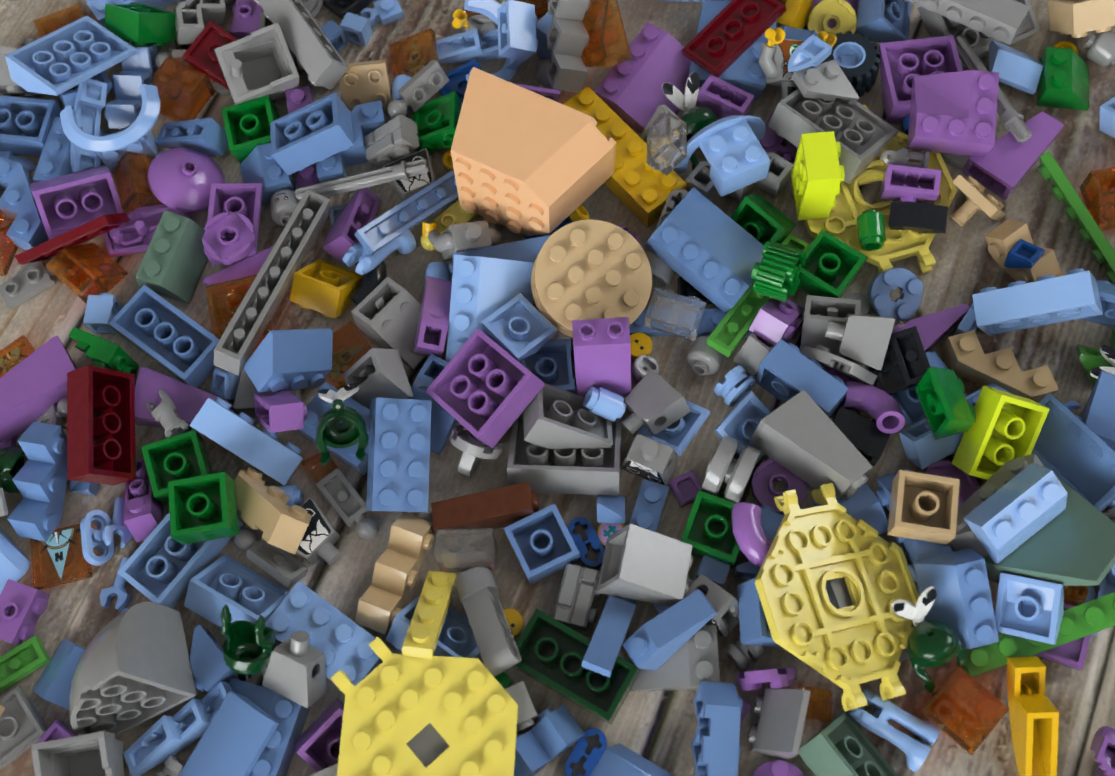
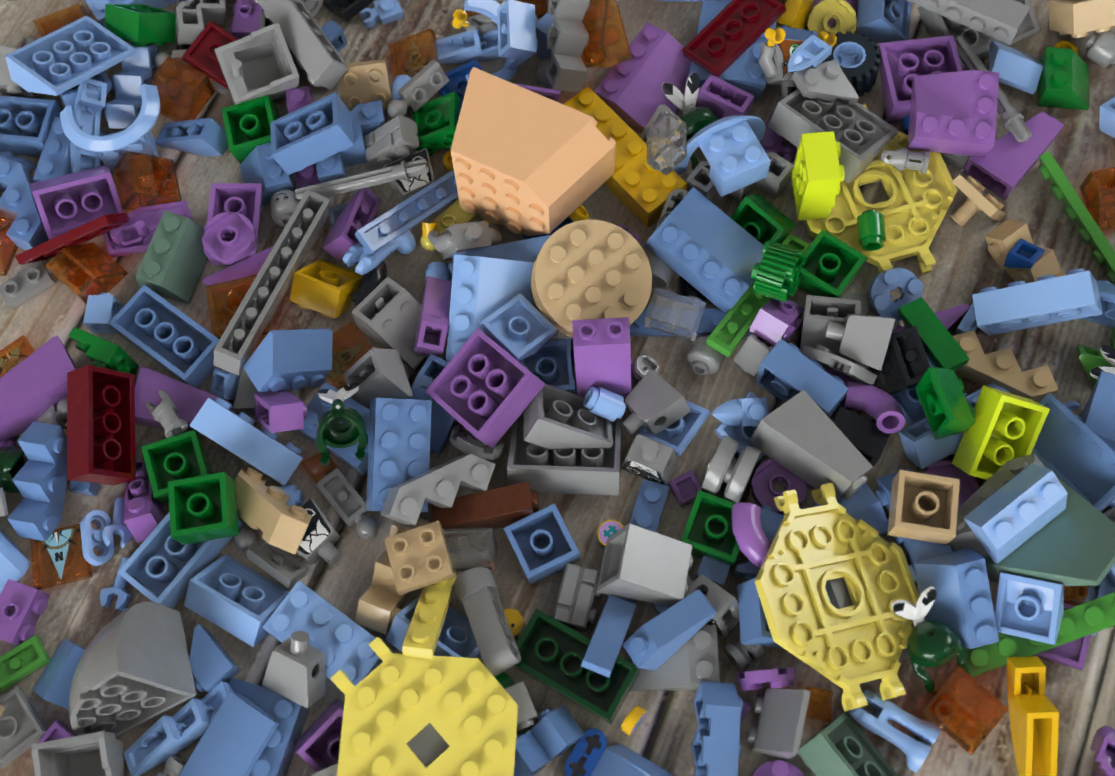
(183, 188): medium lavender dish -> none
(246, 645): dark green hair -> none
(356, 29): light blue slope -> none
(419, 557): none -> tan plate
(436, 487): none -> light grey brick
(592, 540): blue beam -> none
(610, 509): medium blue slope -> none
(633, 720): none -> yellow tile
(640, 345): yellow tile -> none
(734, 386): light blue wheel -> none
(742, 411): none -> light blue plate
(910, 184): medium lavender brick -> none
(918, 216): black slope -> none
(933, 334): none -> green tile

